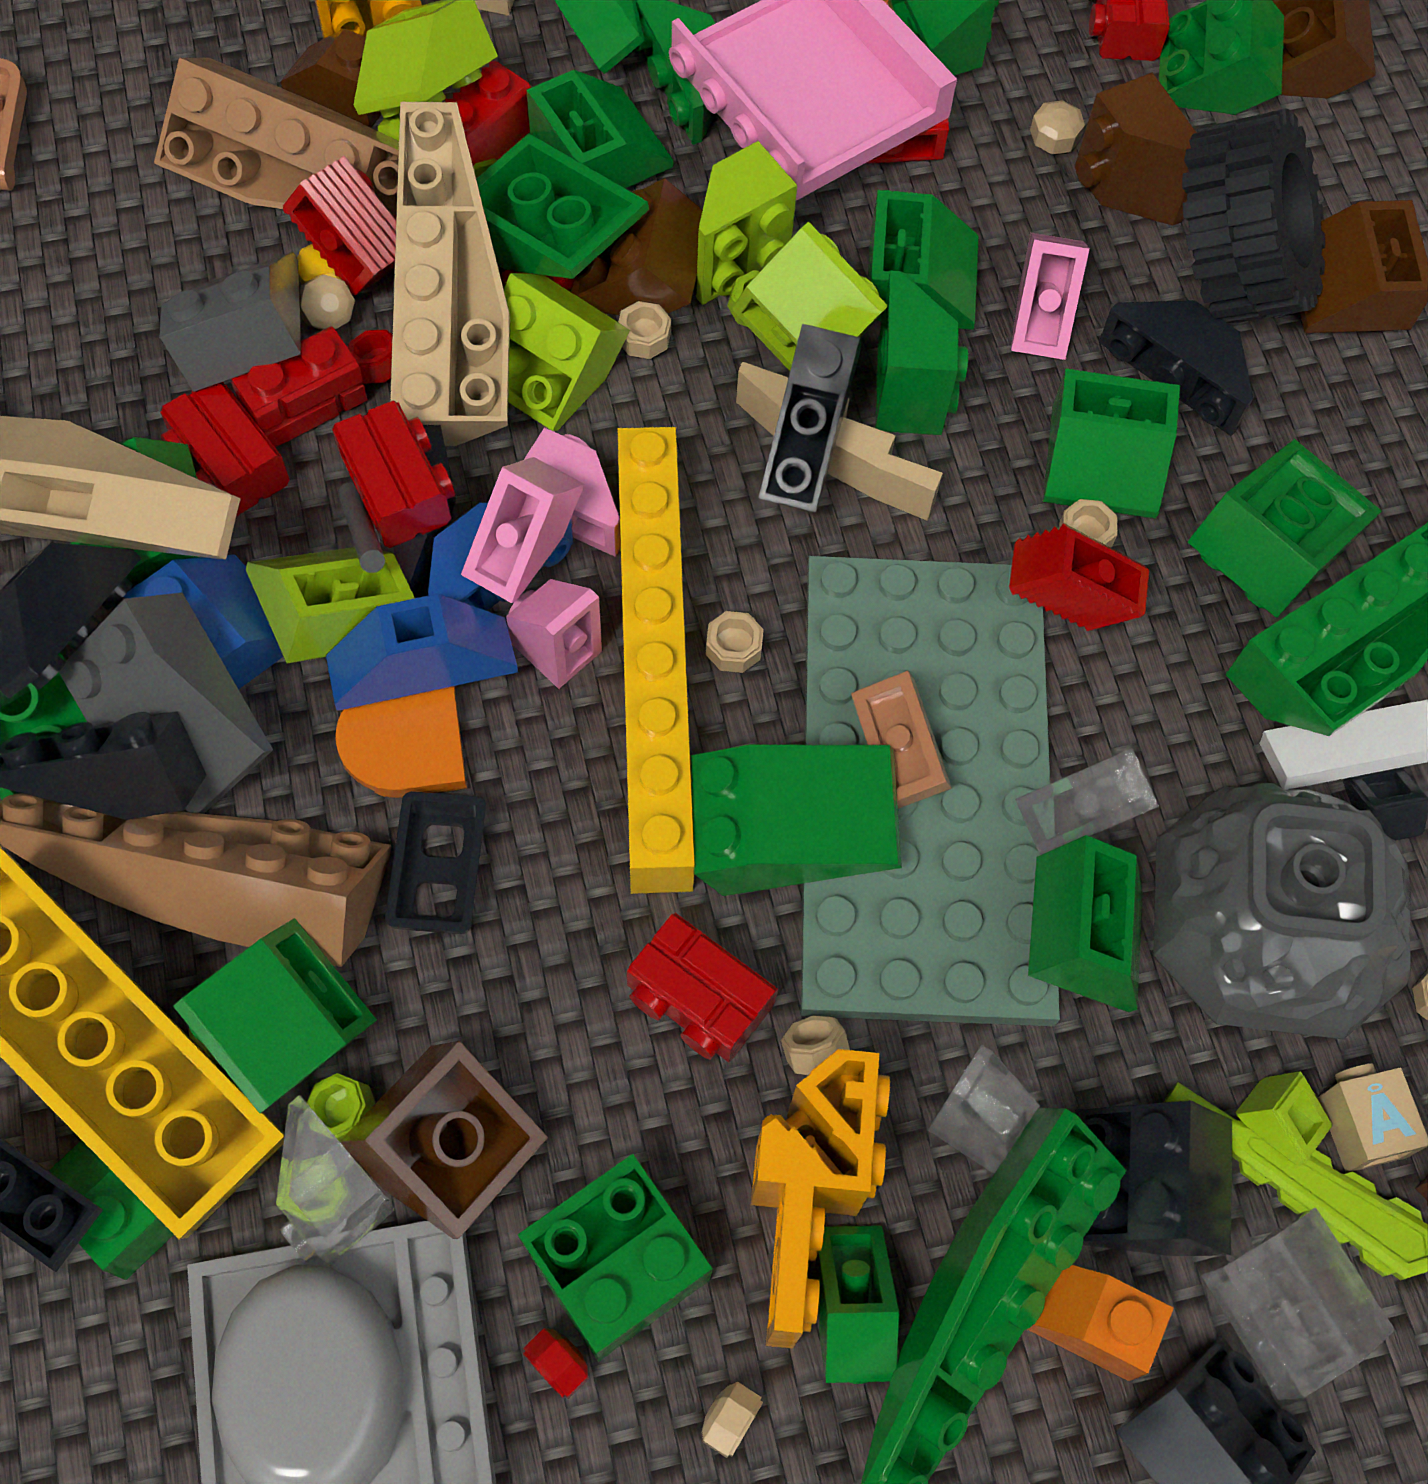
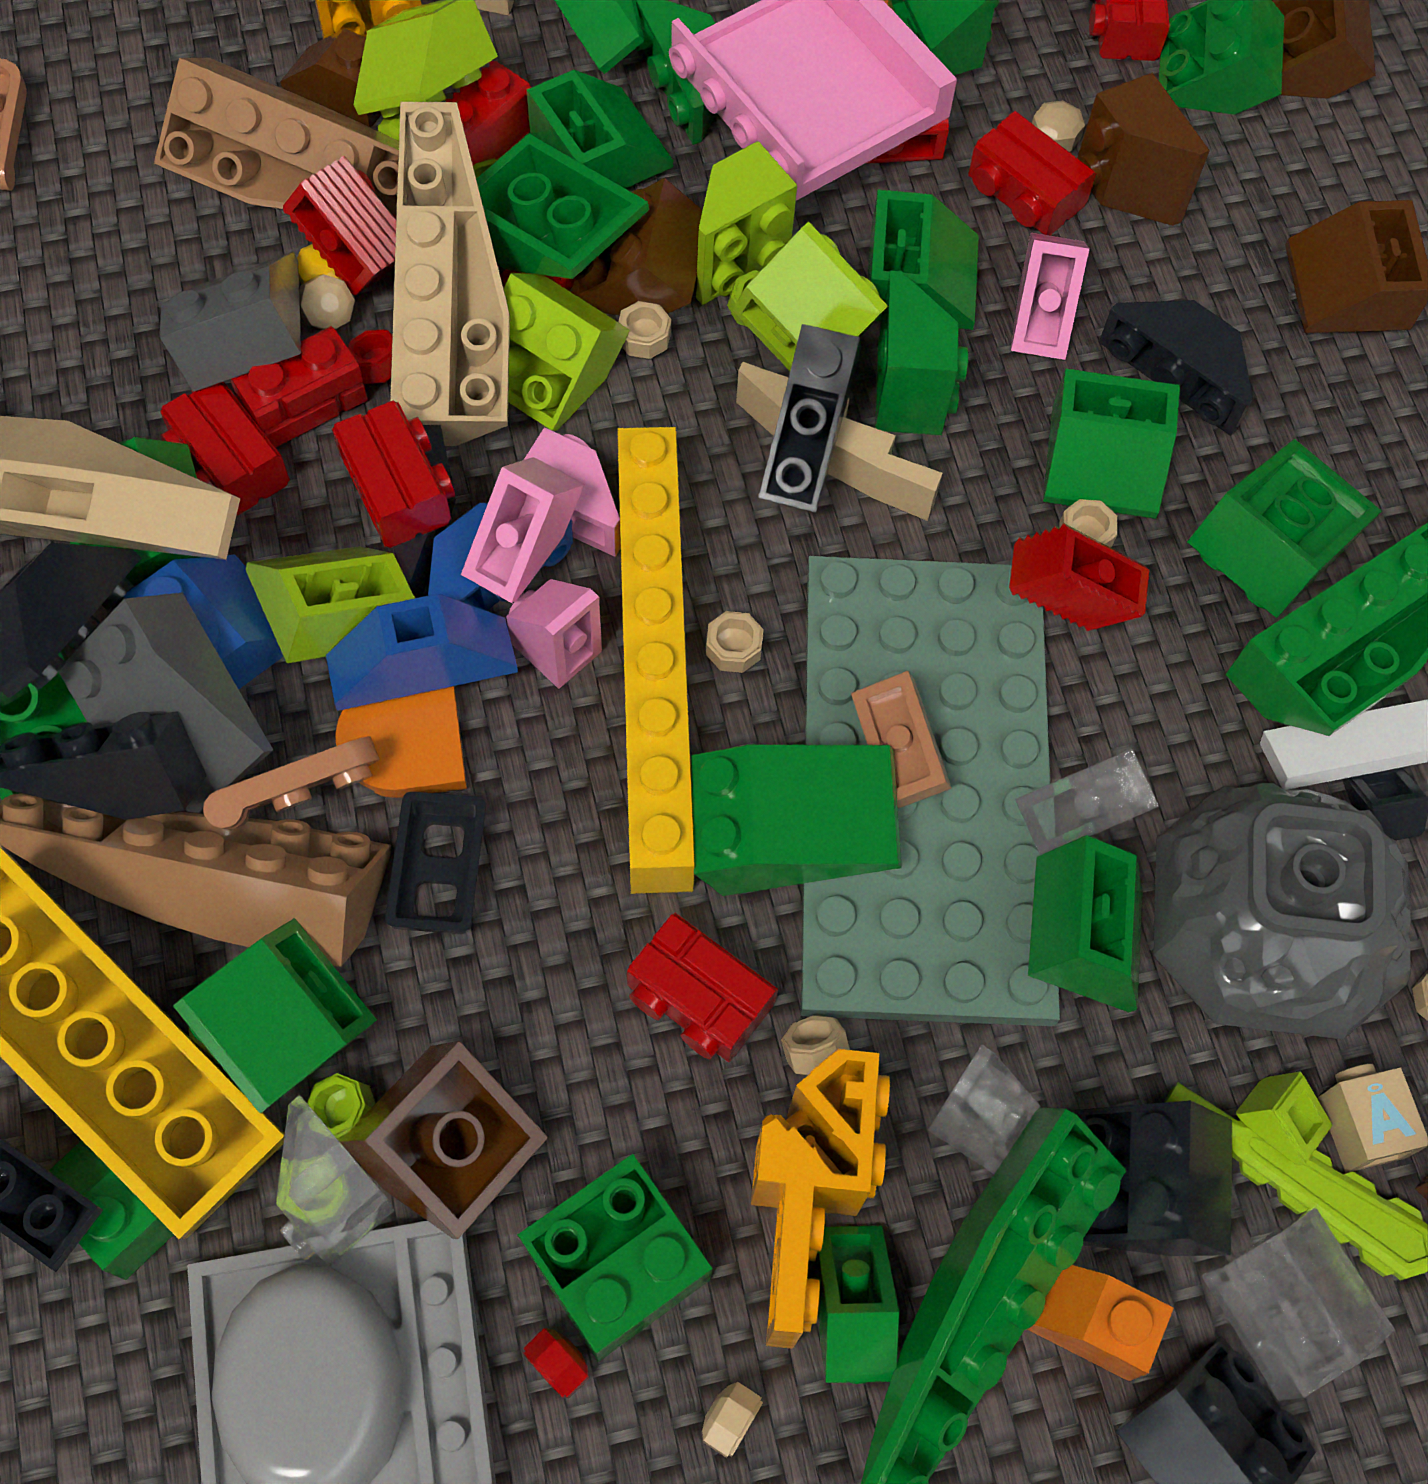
(291, 783): none -> nougat plate
(361, 529): dark grey bar -> none
(1030, 174): none -> red brick
(1254, 217): black tyre -> none

